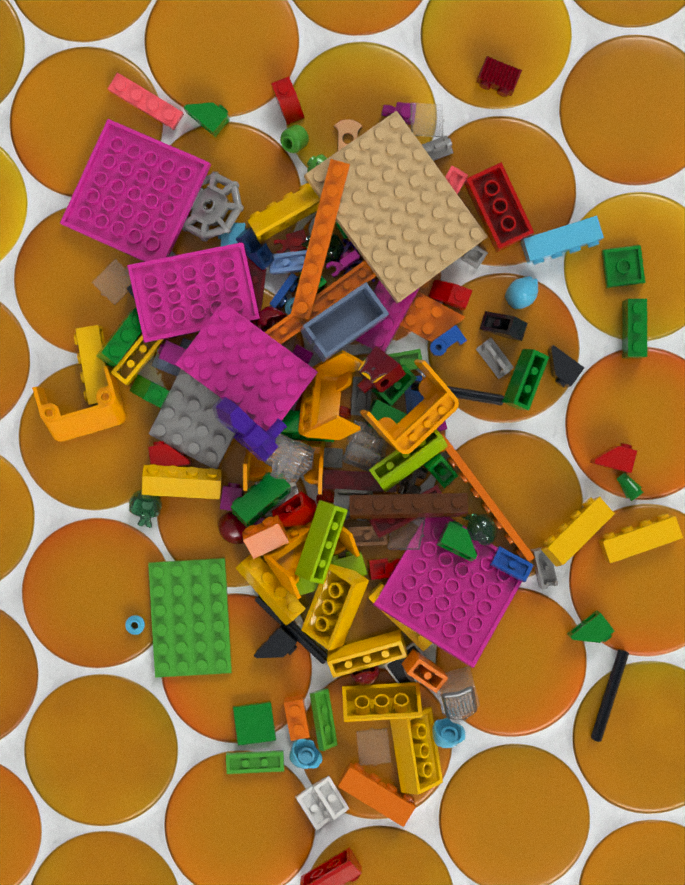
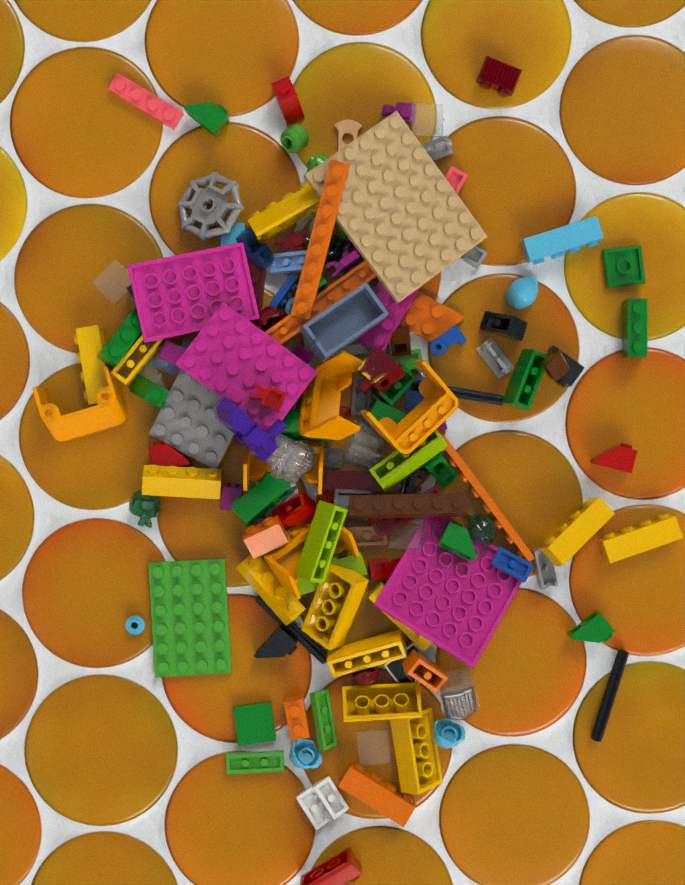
(135, 193): dark pink plate -> none
(231, 528): dark red hair -> none
(270, 397): none -> red plate
(401, 341): none -> reddish brown brick
(450, 294): red slope -> none
(498, 207): red brick -> none
(555, 365): none -> reddish brown brick
(629, 486): green cone -> none

